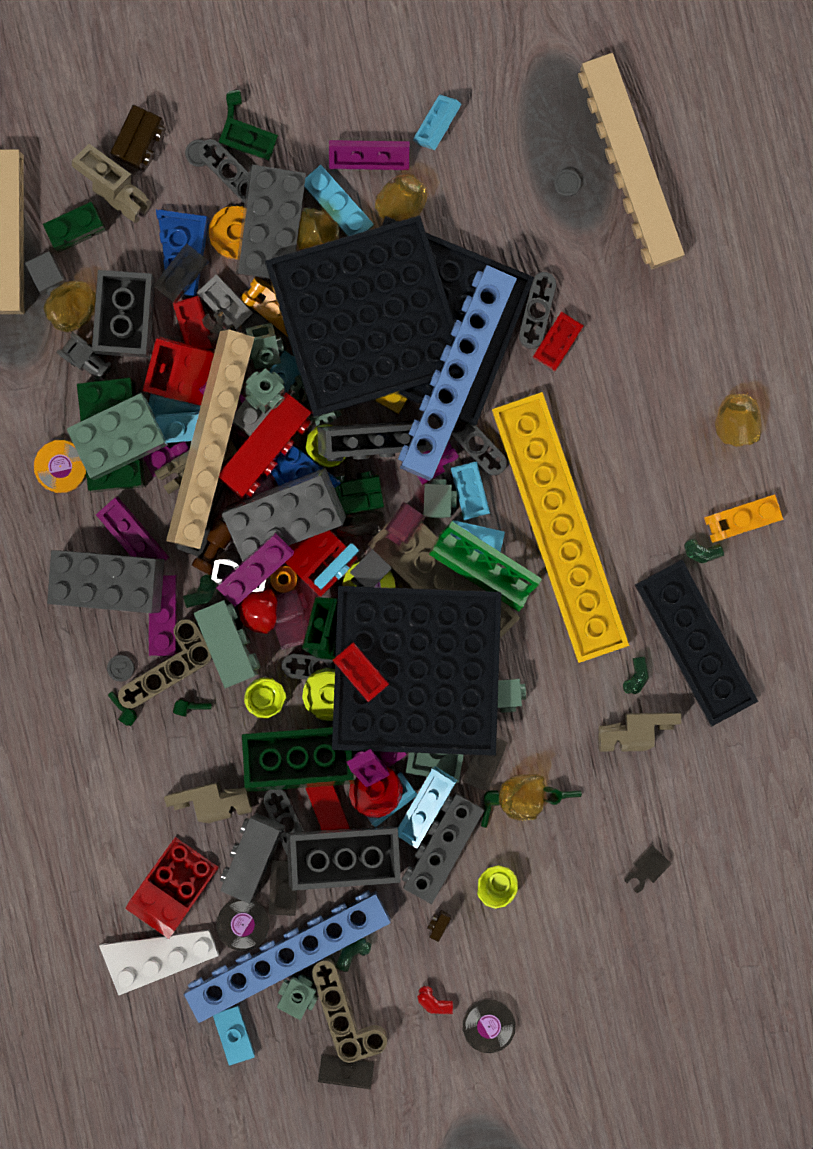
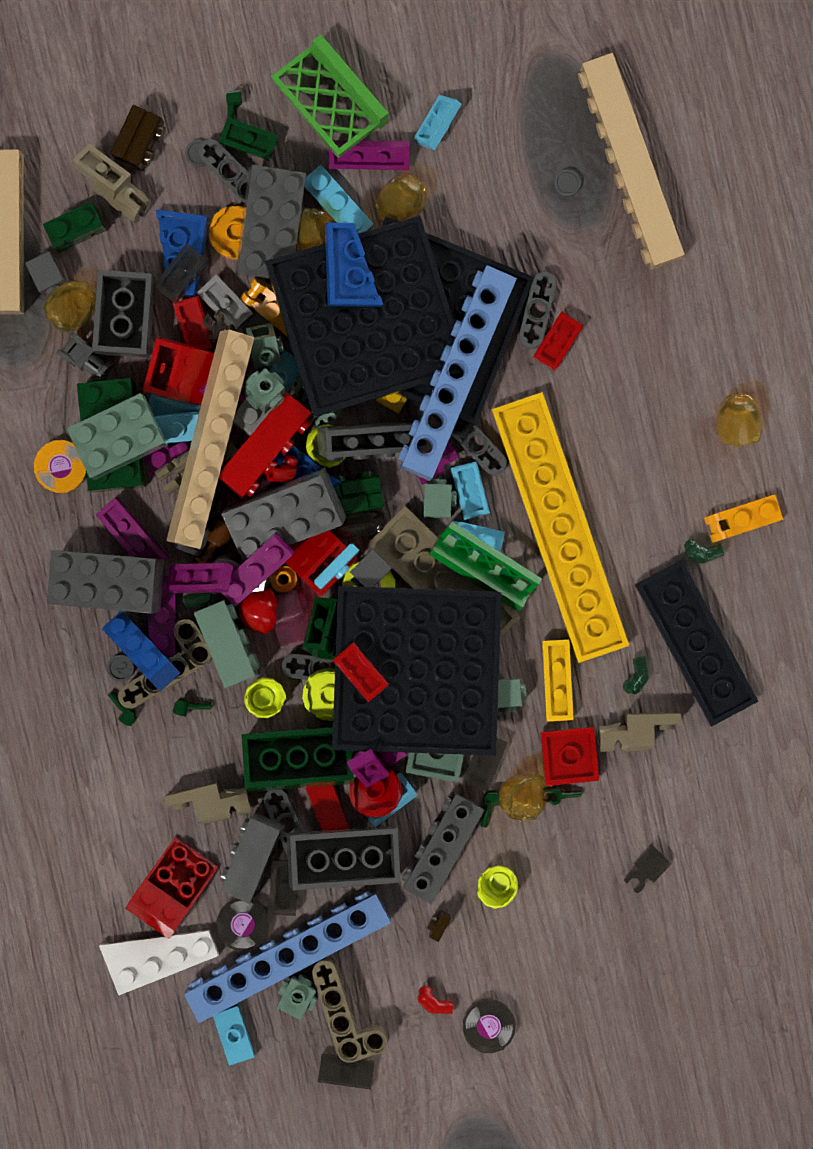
(140, 651): none -> blue brick
(199, 578): none -> magenta plate
(285, 472): none -> red arm
(346, 268): none -> blue wing
(347, 81): none -> bright green fence
(348, 952): clear green arm -> none
(404, 524): clear pink brick -> none
(426, 807): plate -> none
(557, 680): none -> yellow plate
(569, 756): none -> red plate

